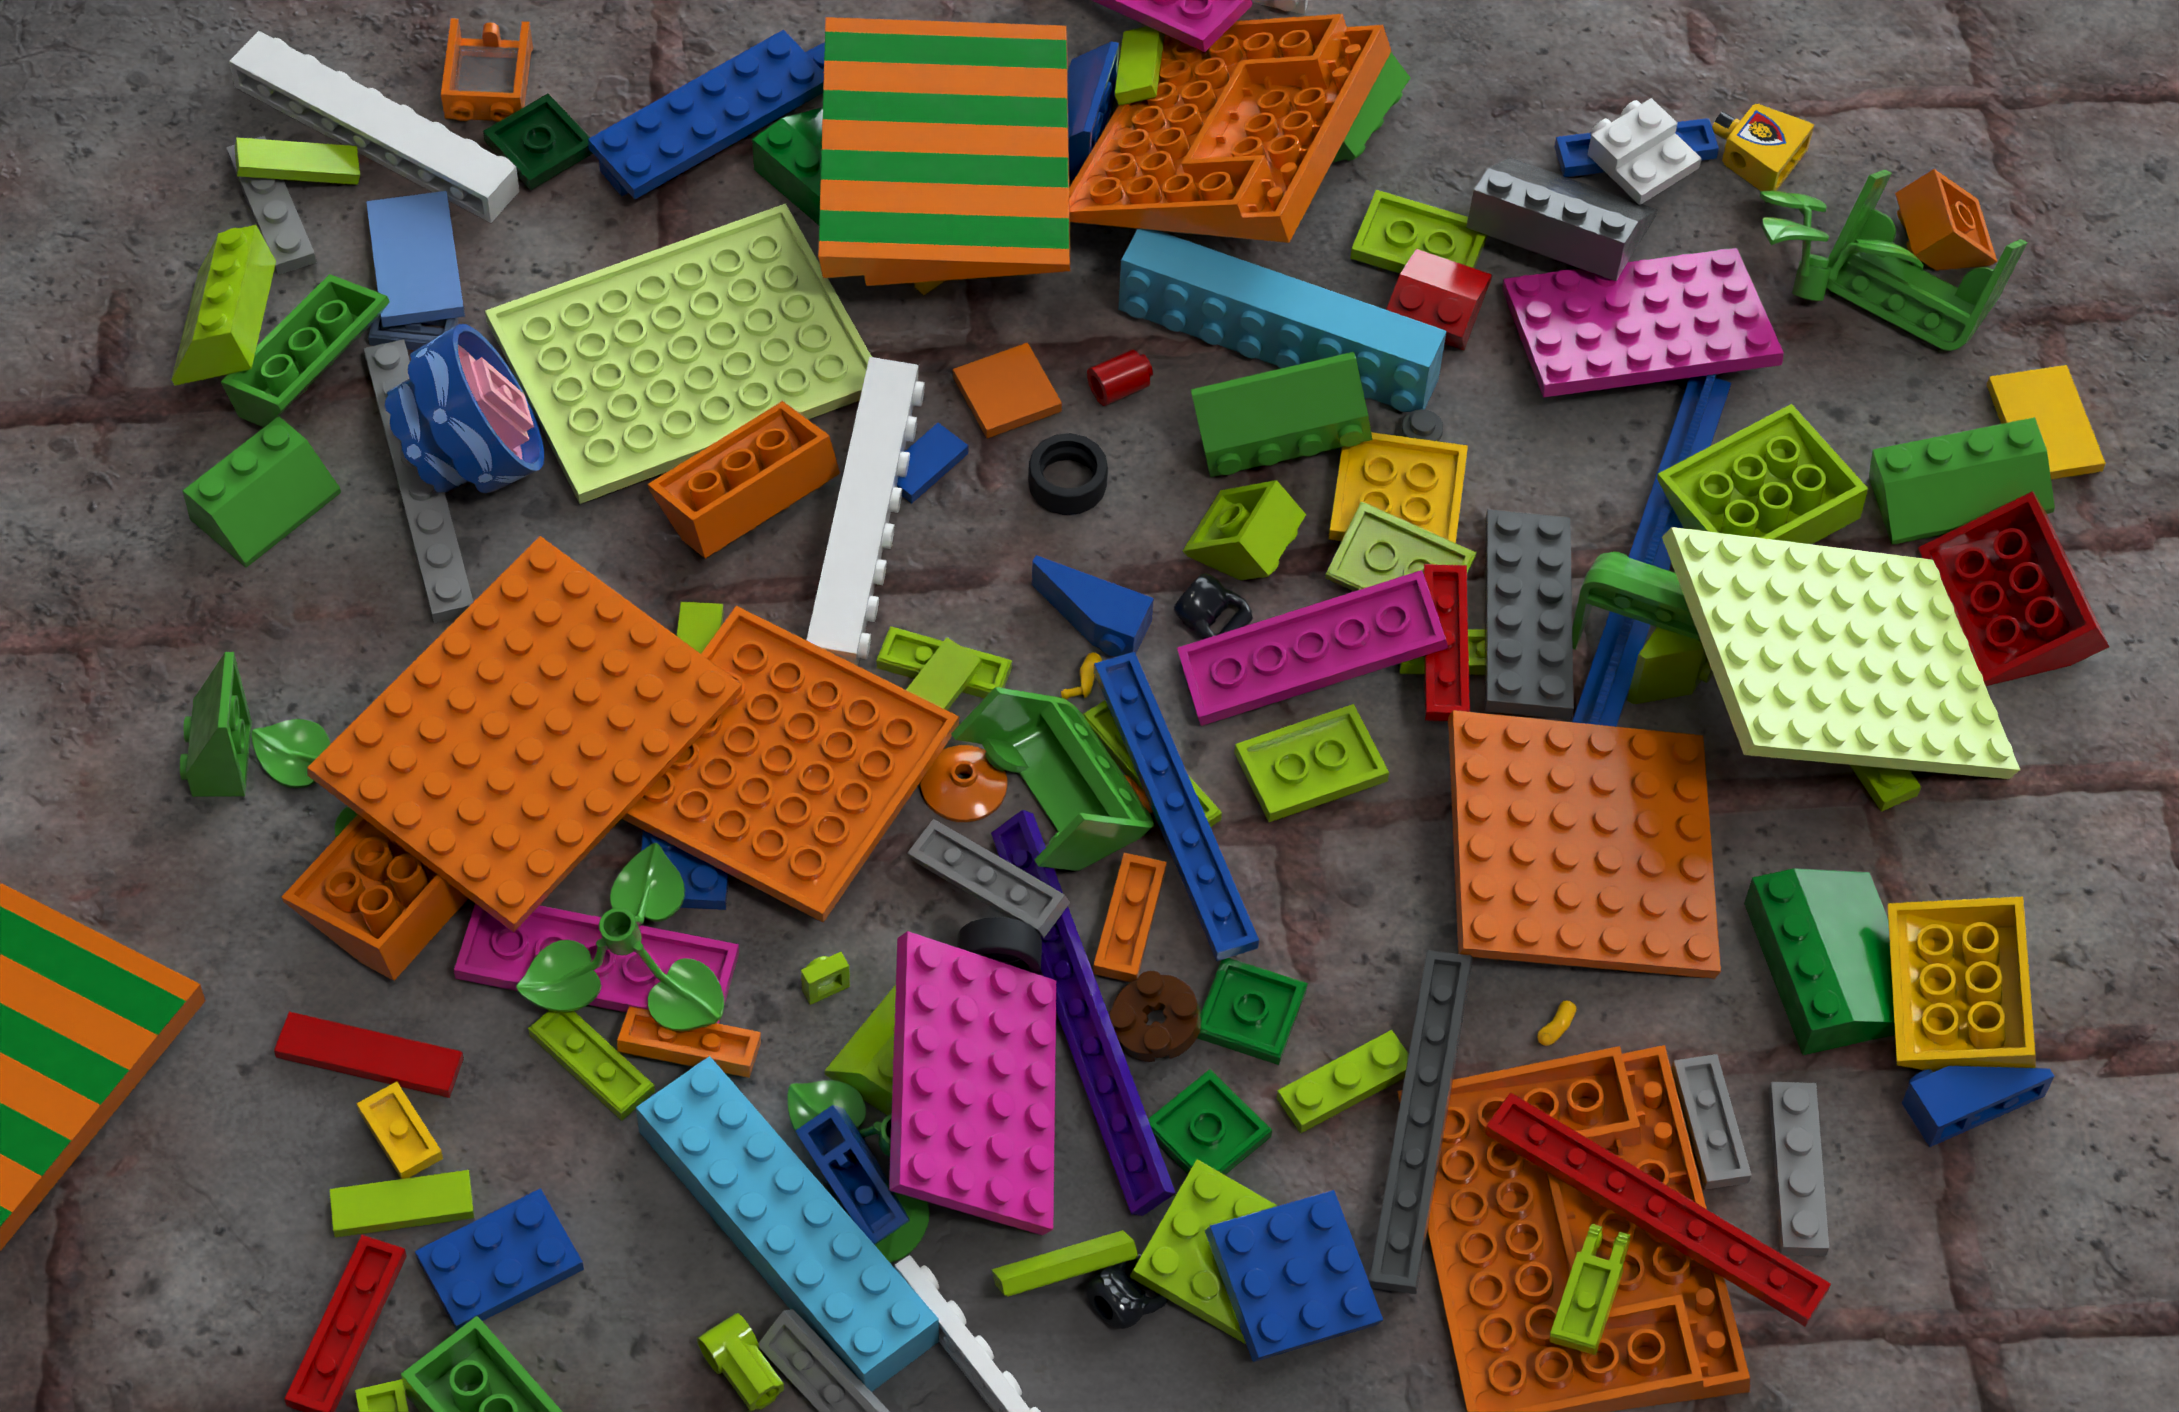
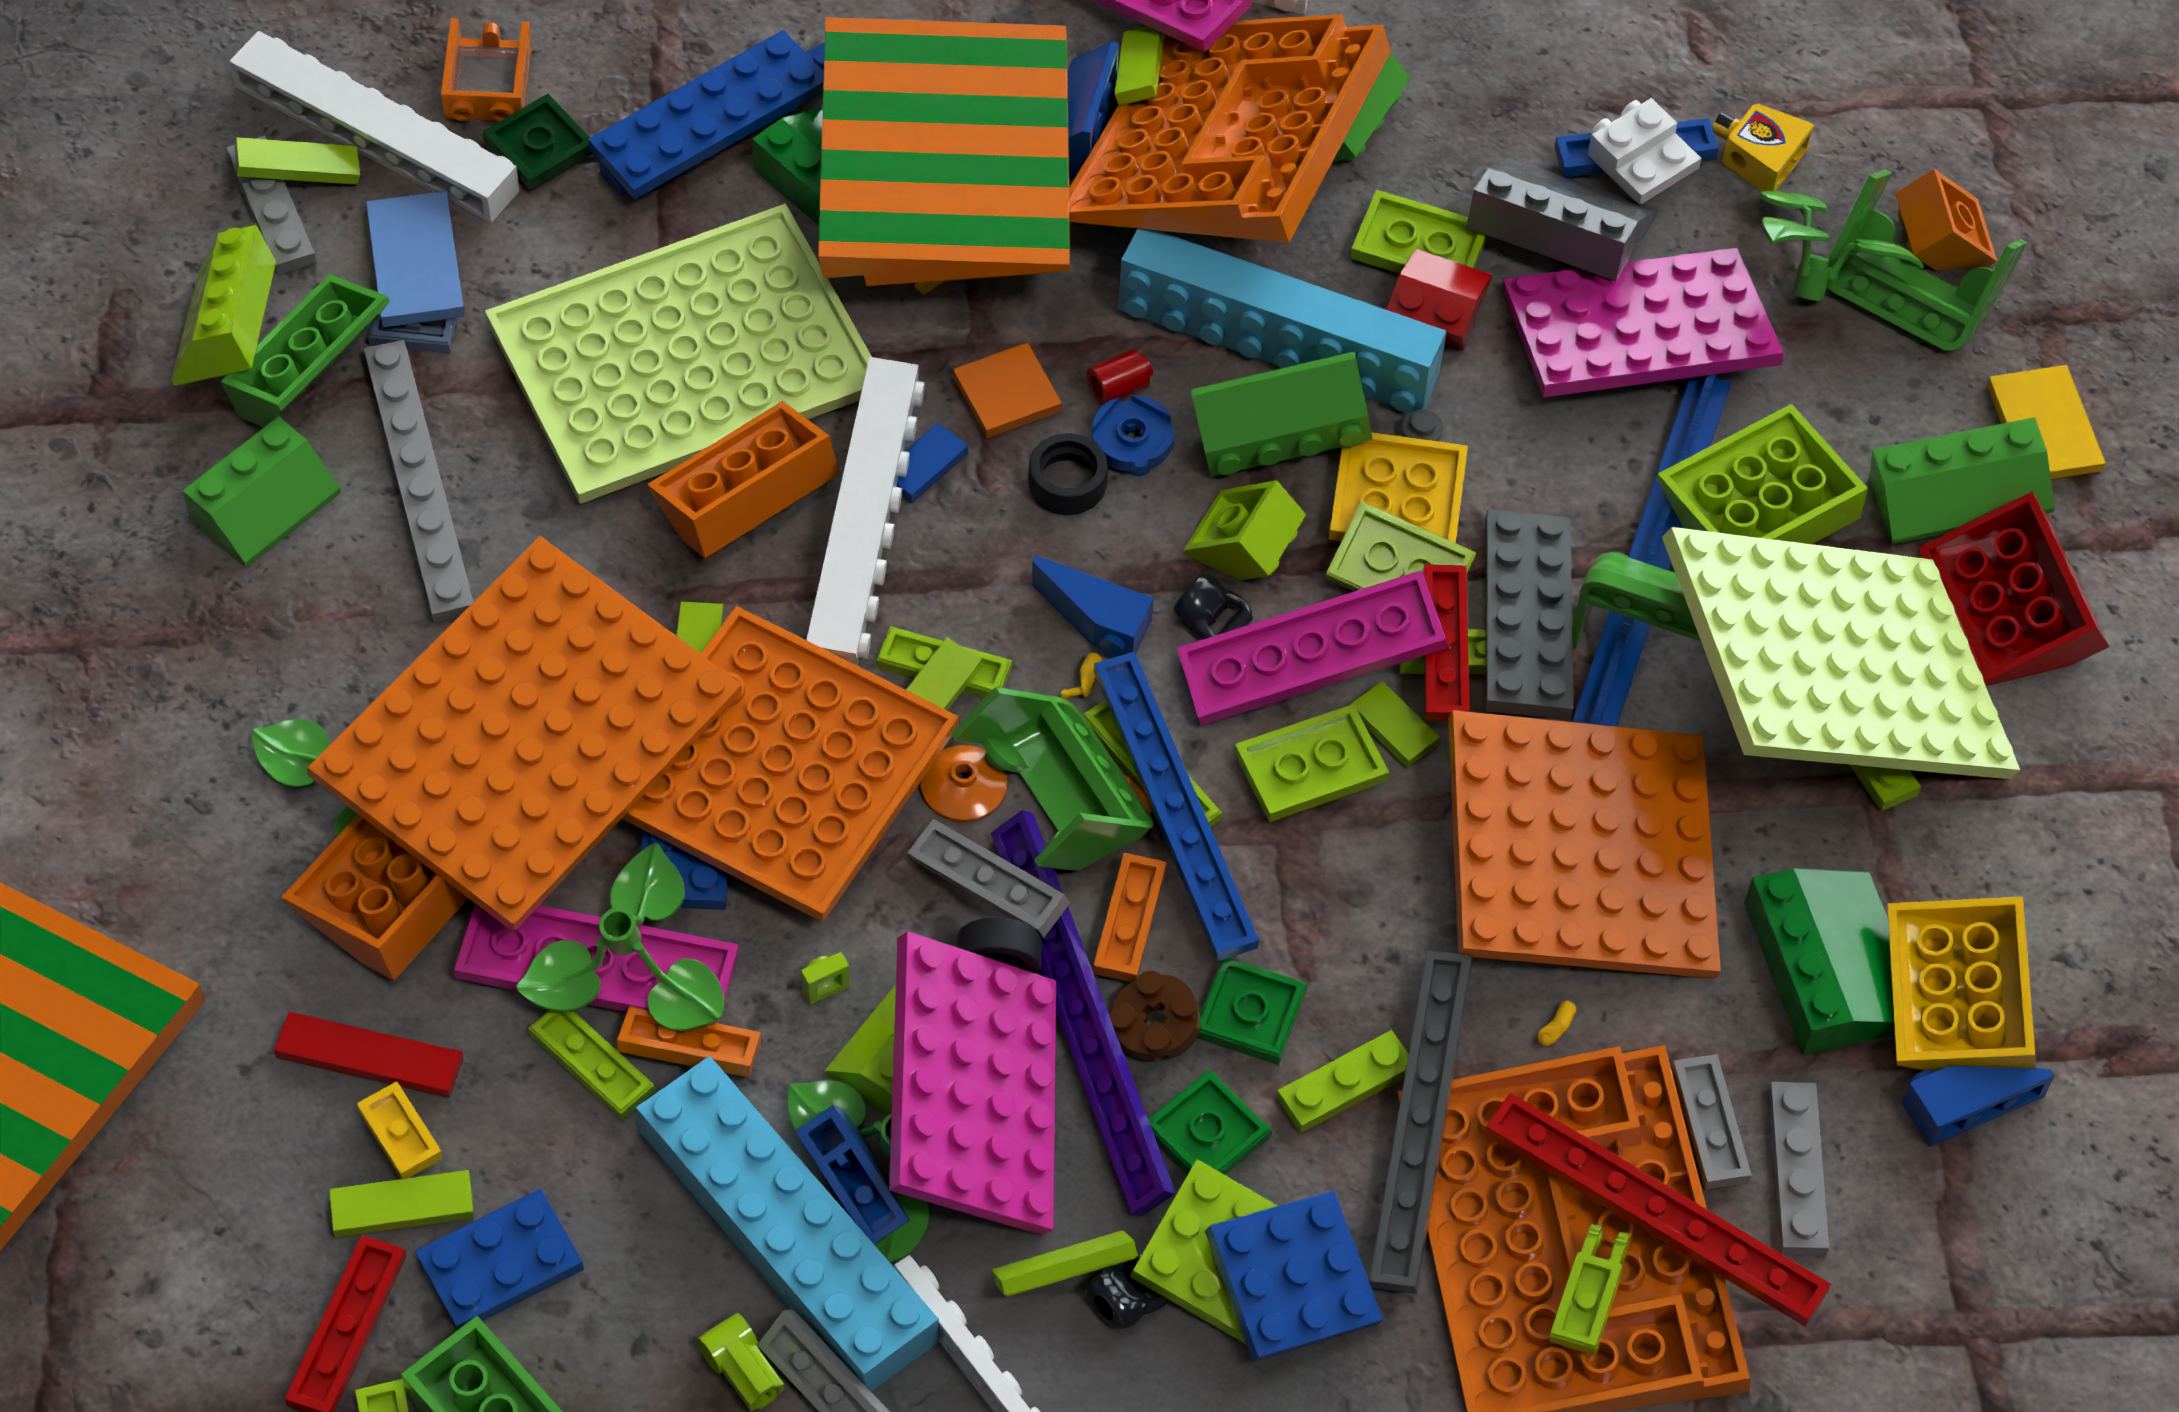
(218, 735): bright green slope -> none
(464, 415): piece -> none
(1136, 454): none -> blue plate
(1396, 724): none -> lime tile
(1668, 667): lime slope -> none

